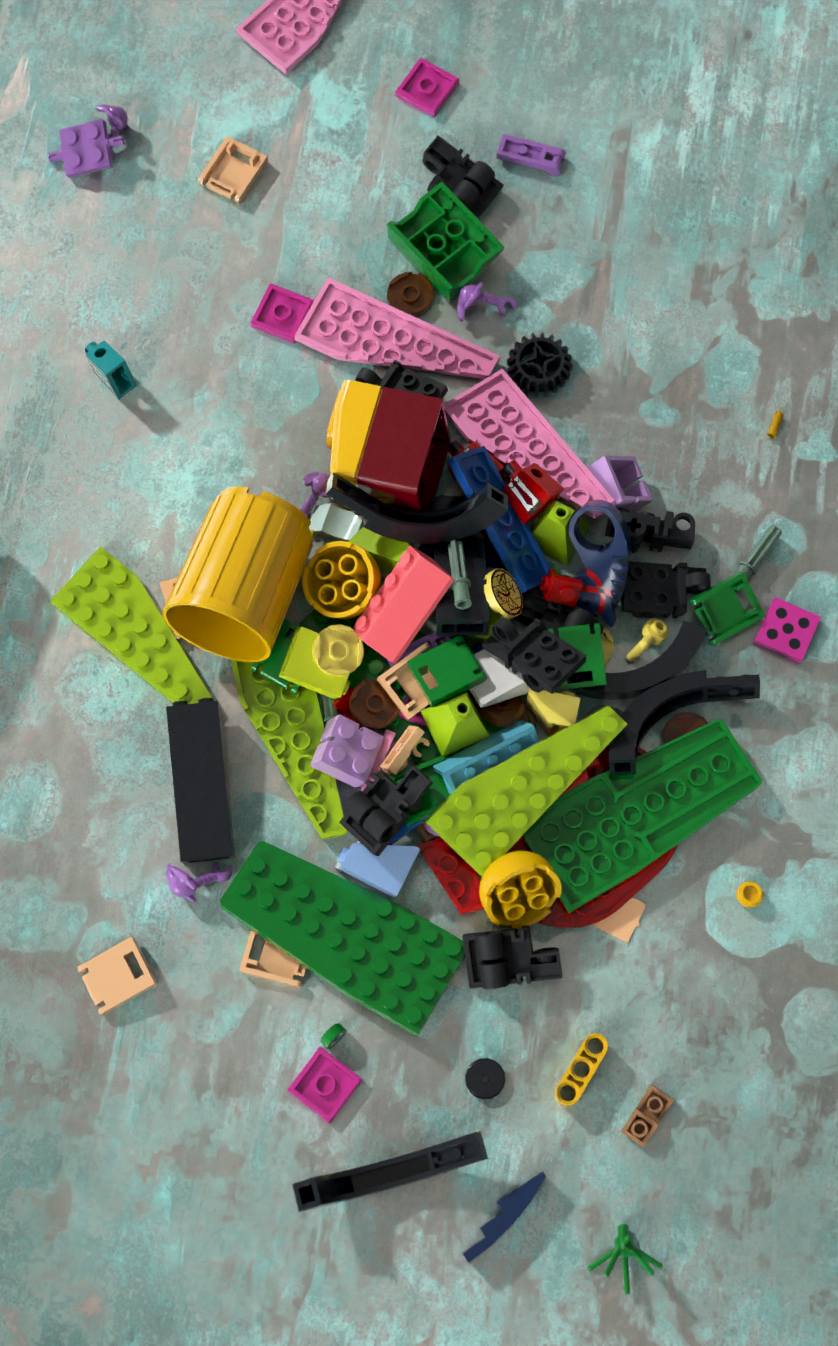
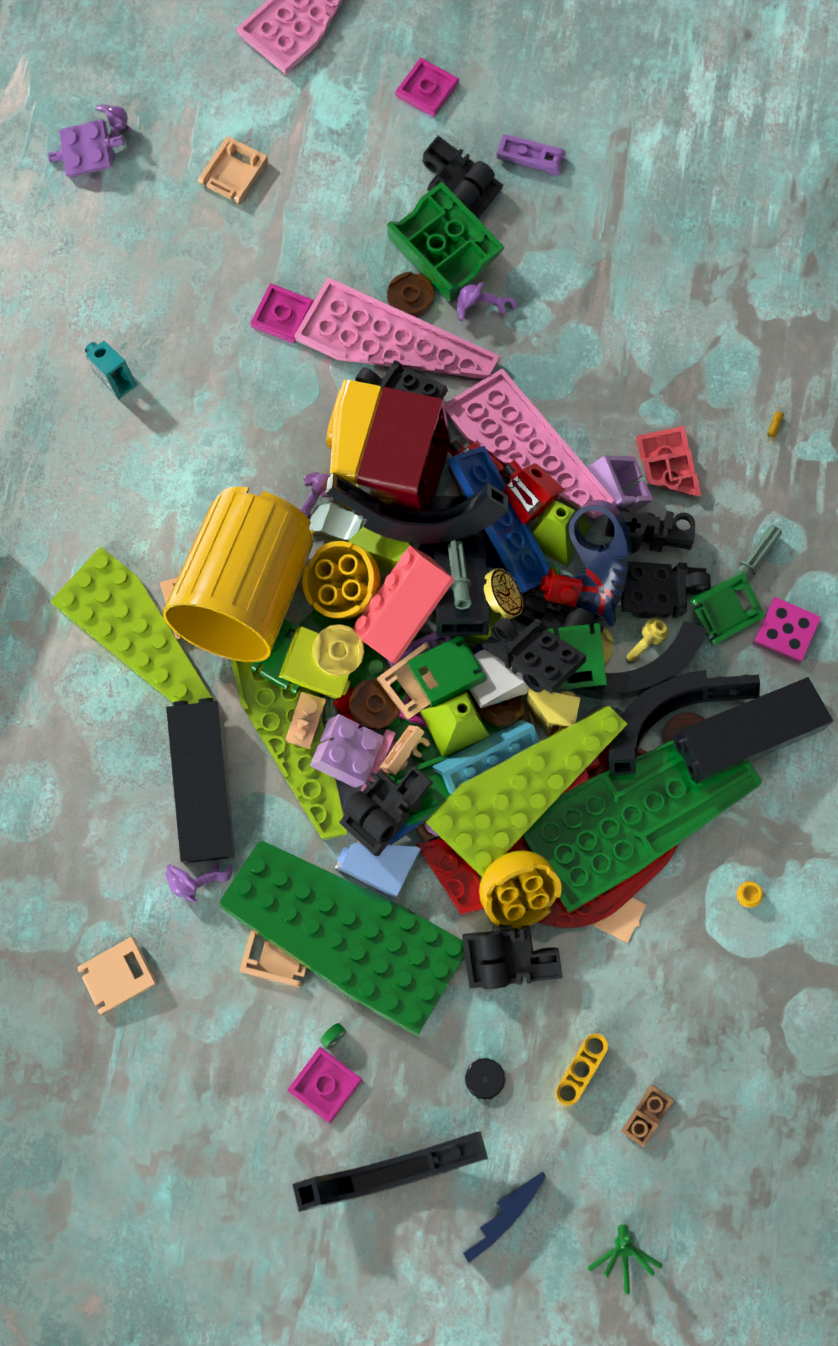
(305, 720): none -> light nougat plate
(556, 358): black gear -> none
(668, 460): none -> coral slope
(752, 730): none -> black brick

